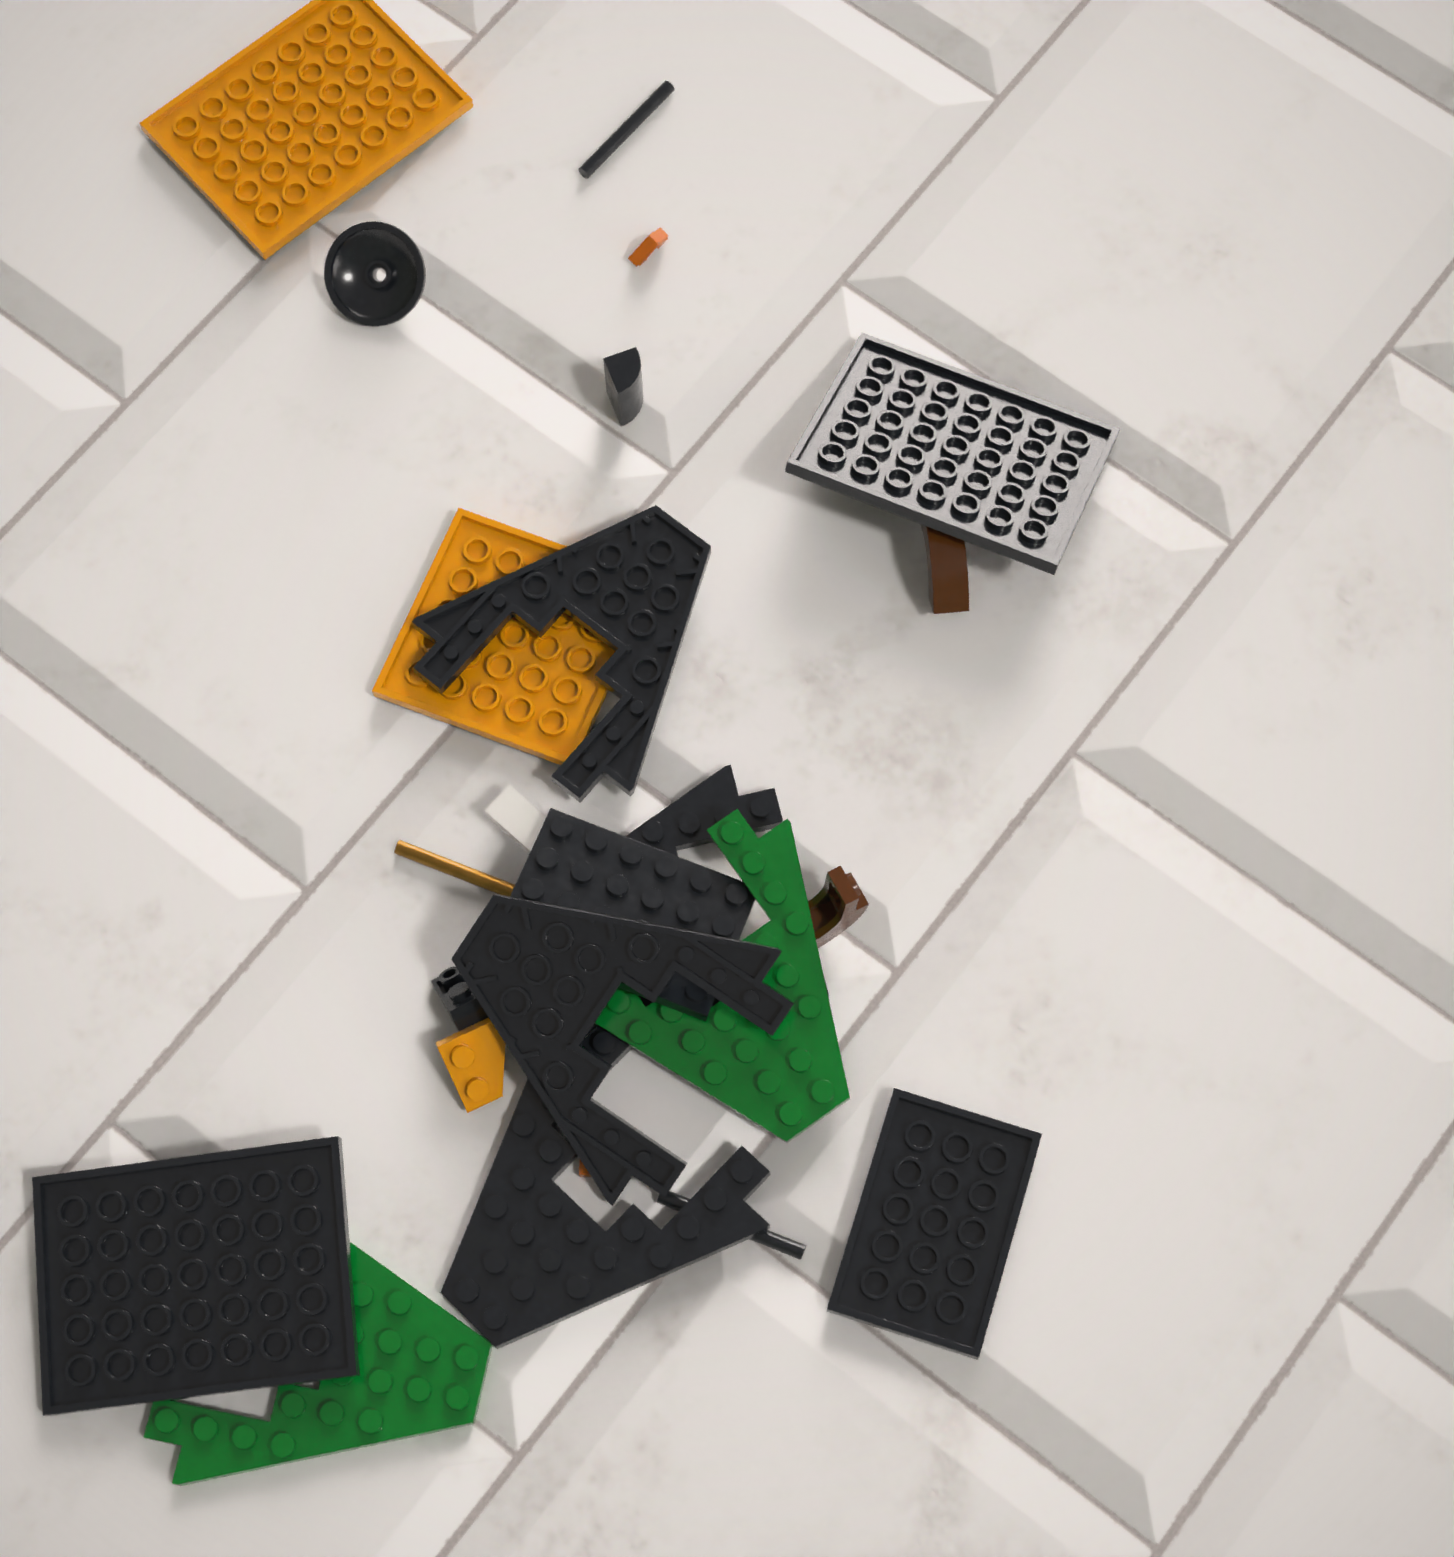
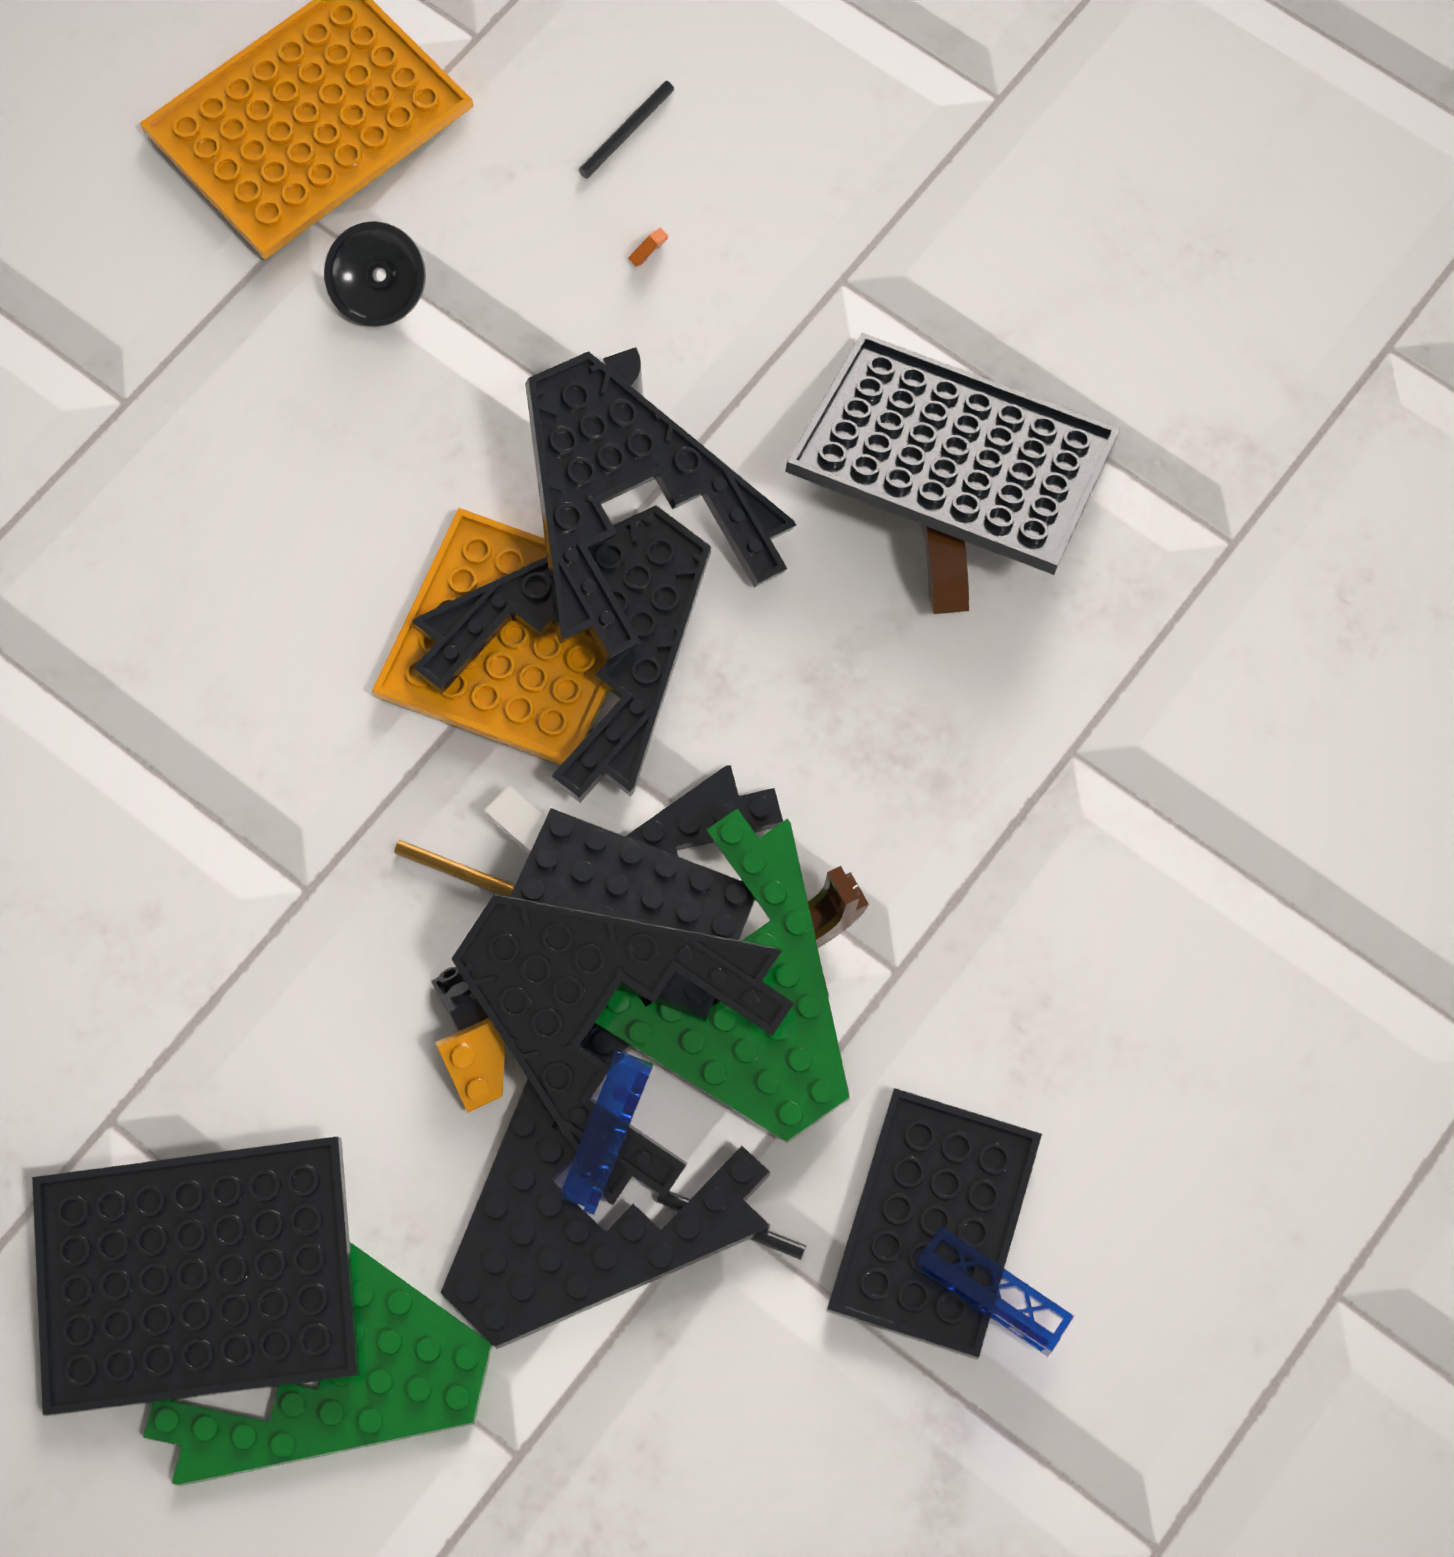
(600, 441): none -> black wing
(606, 1130): none -> clear blue fence
(991, 1303): none -> clear blue fence

